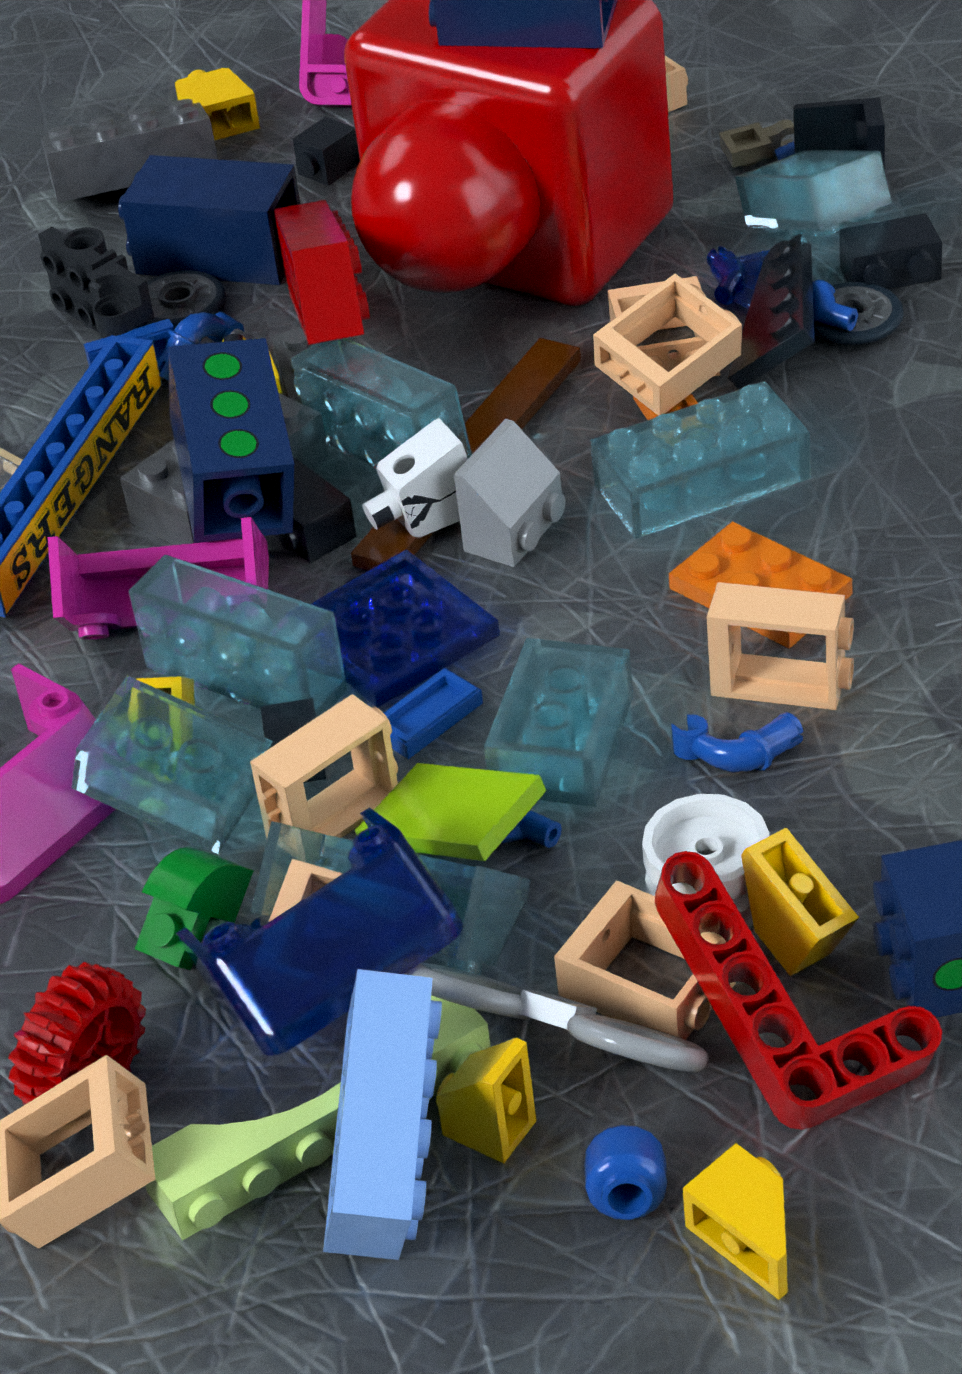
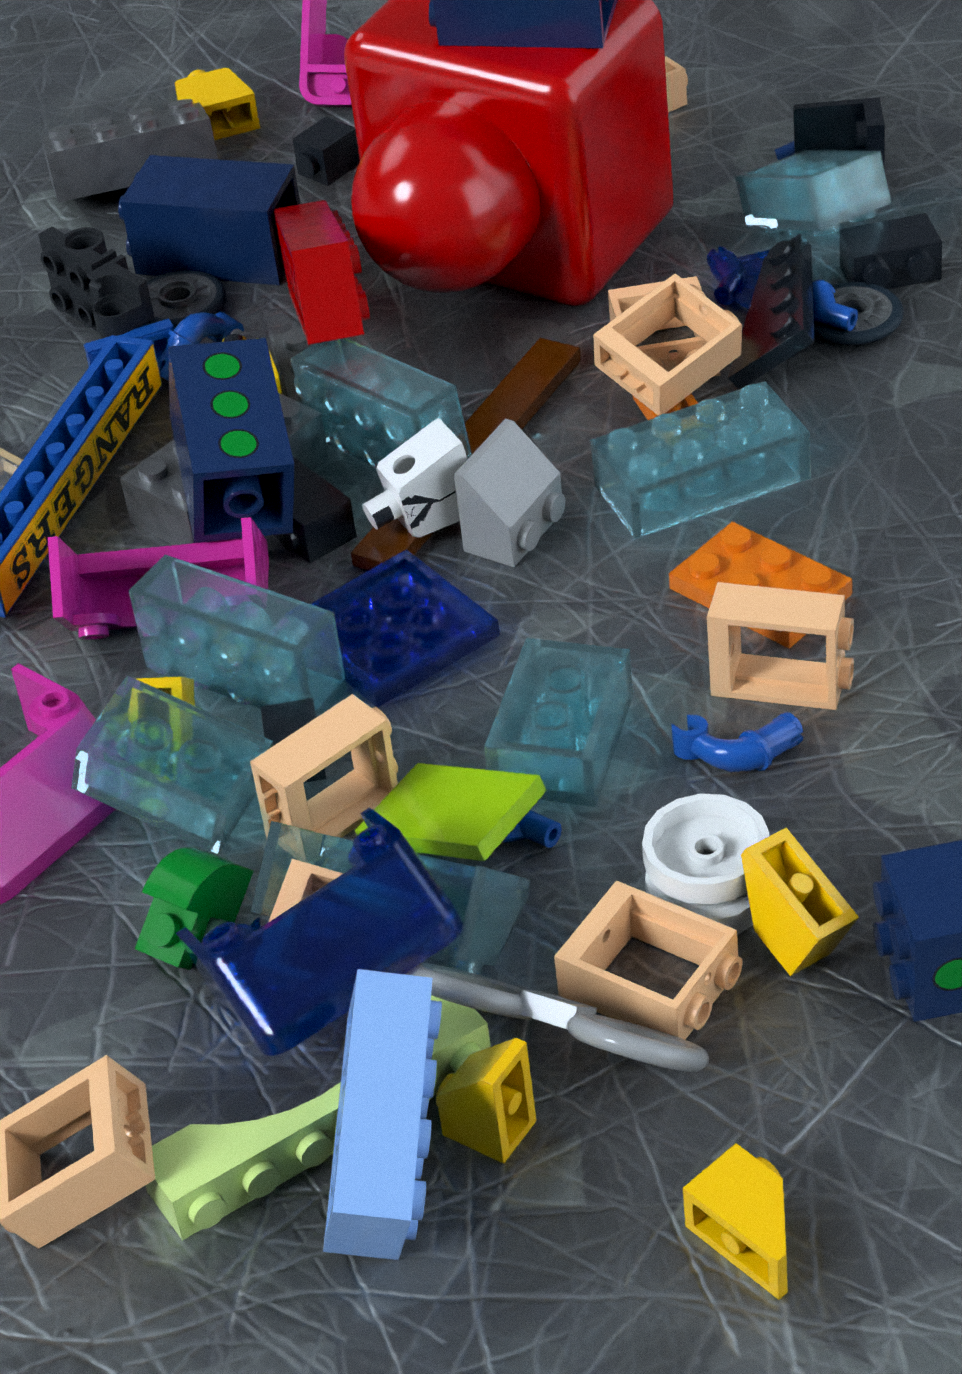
(74, 1024): red gear -> none
(431, 711): blue tile -> none
(625, 1172): blue head -> none
(753, 143): dark tan plate -> none
(773, 1011): red beam -> none

